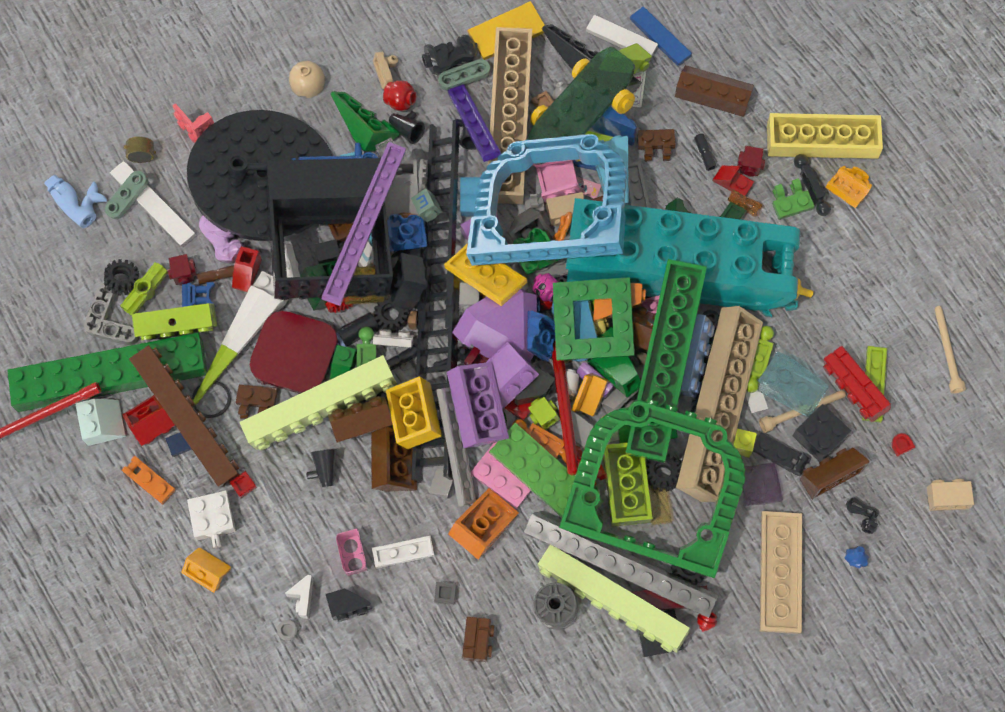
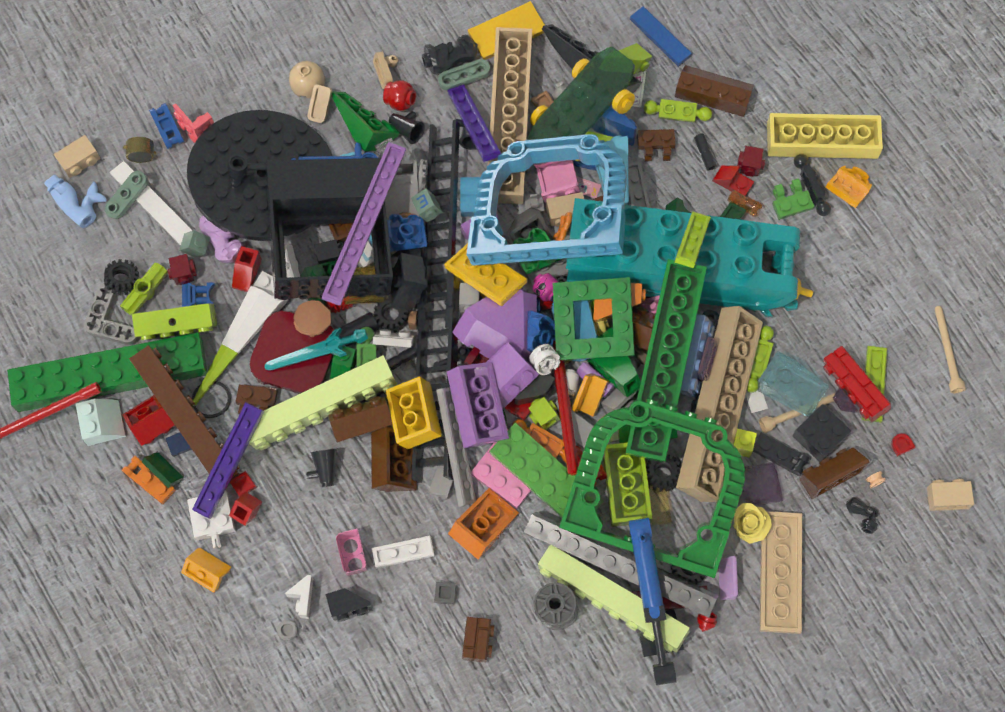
(77, 156): none -> tan brick
(162, 469): none -> dark green tile
(166, 125): none -> blue plate
(194, 243): none -> sand green brick
(213, 275): reddish brown piece -> none
(228, 460): none -> dark purple tile
(245, 508): none -> red brick
(312, 318): none -> nougat hat
(319, 103): none -> tan piece
(332, 345): none -> teal sword
(544, 360): none -> white wheel
(617, 35): white tile -> none
(651, 594): none -> blue piece
(677, 110): none -> lime plate
(692, 239): none -> lime tile
(707, 359): none -> tile
(728, 578): none -> lavender slope
(751, 523): none -> light yellow hat
(844, 402): none -> clear purple slope
(857, 557): blue piece -> none
(876, 479): none -> light nougat bush

